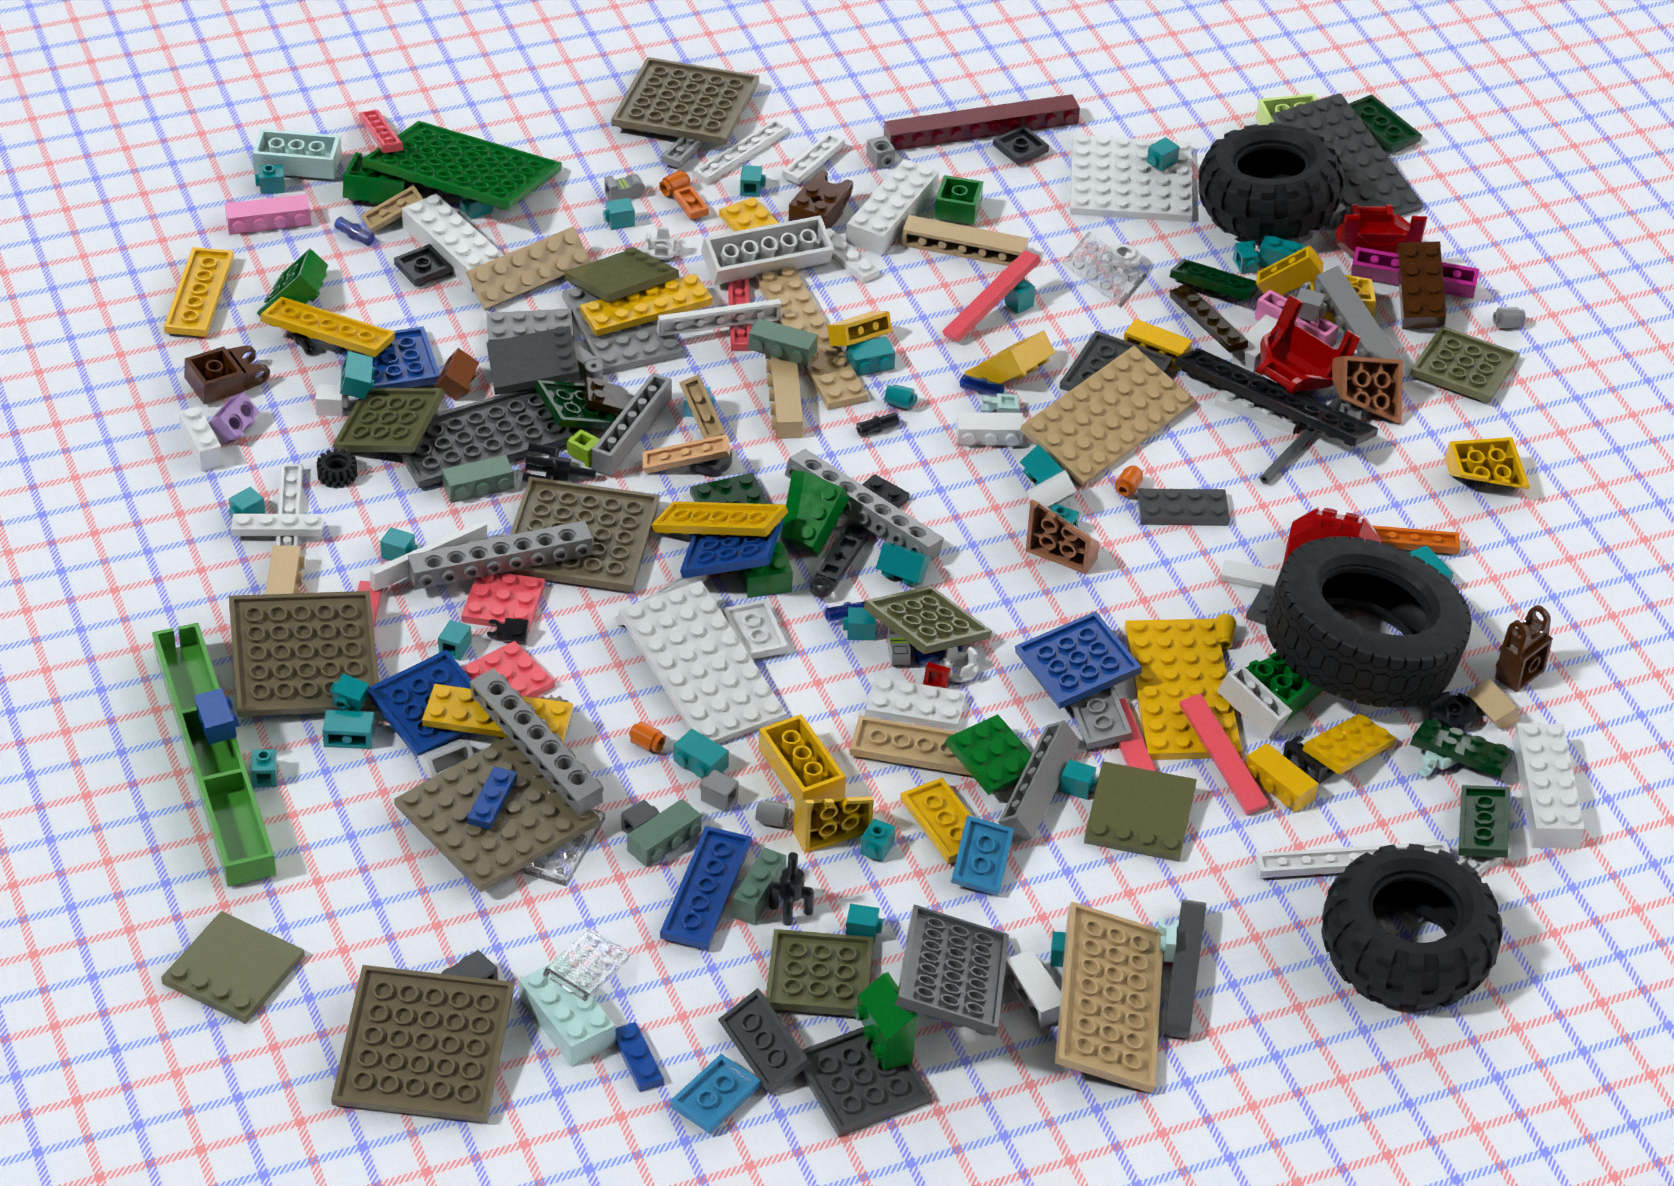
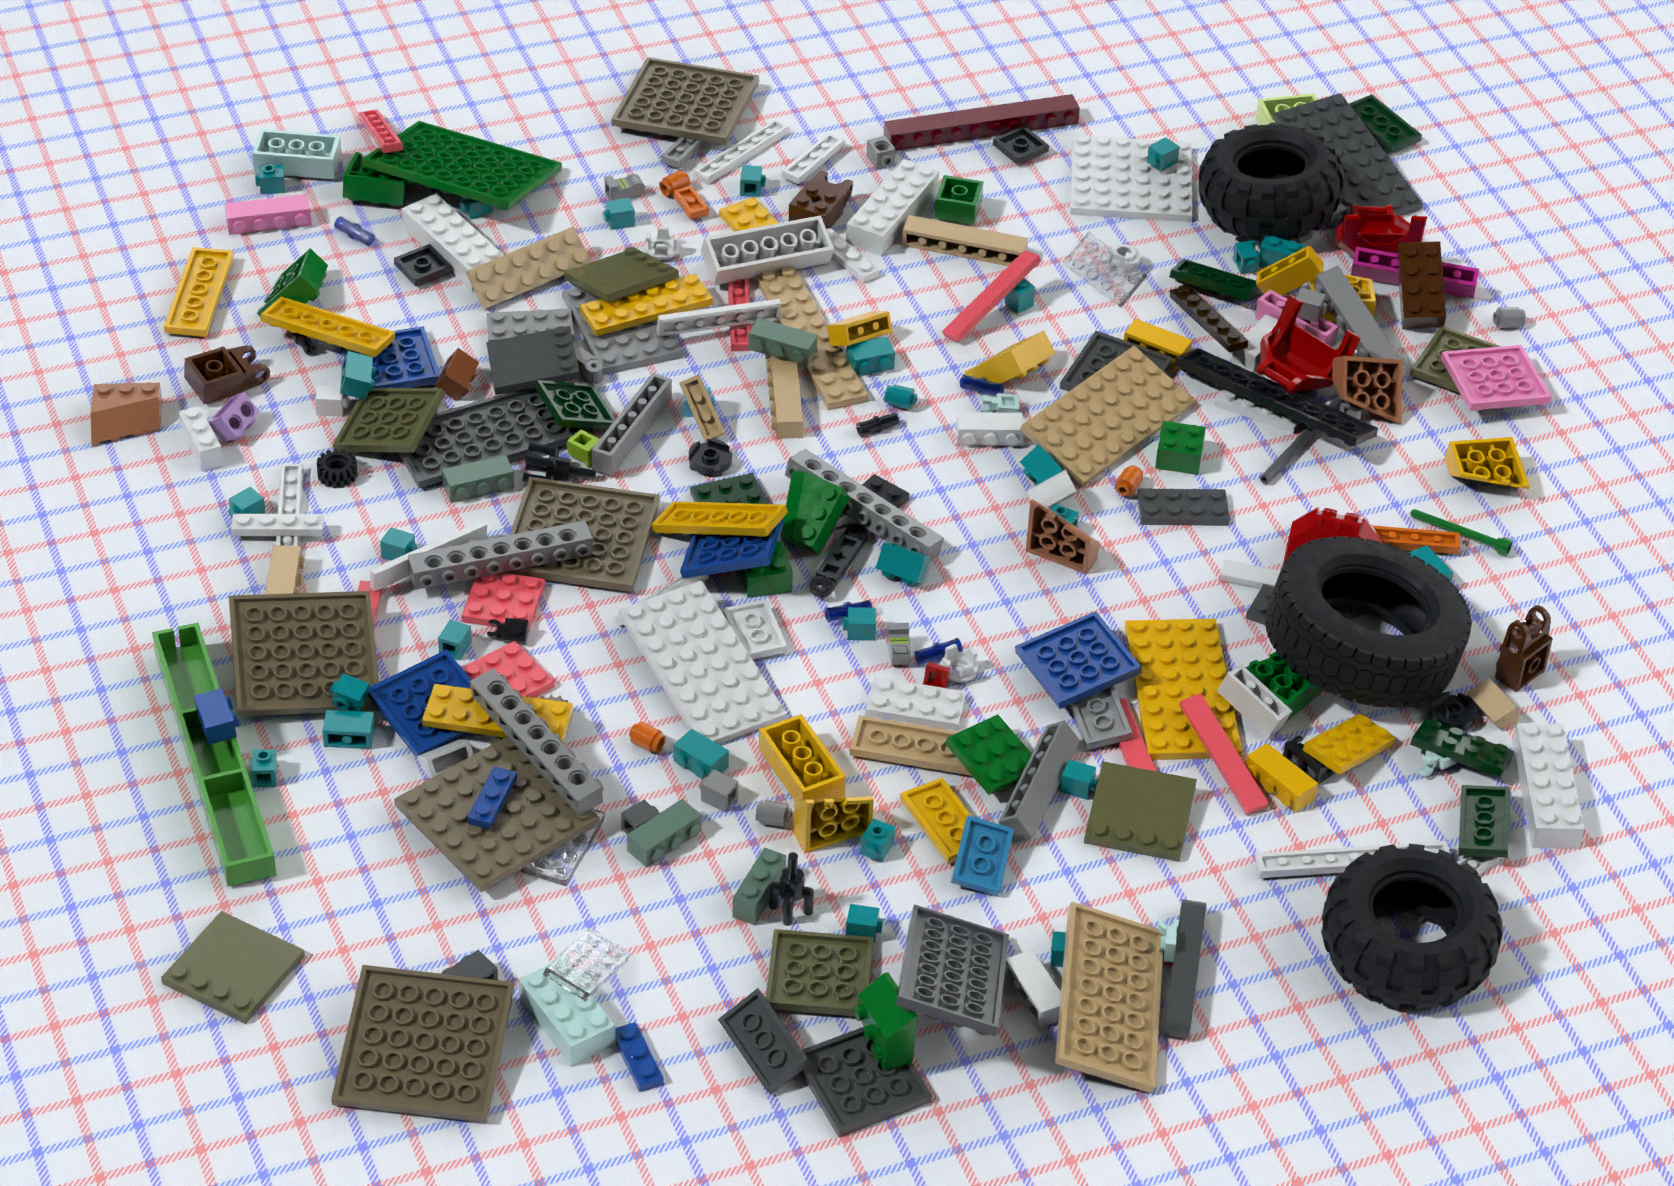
(124, 410): none -> nougat wedge
(390, 209): tan plate -> none
(605, 396): plate -> none
(686, 453): light nougat plate -> none
(706, 887): blue plate -> none
(715, 1093): dark azure plate -> none
(927, 619): olive plate -> none
(1180, 447): none -> green brick
(1225, 628): yellow cone -> none
(1496, 377): none -> bright pink plate
(1501, 545): none -> green piece

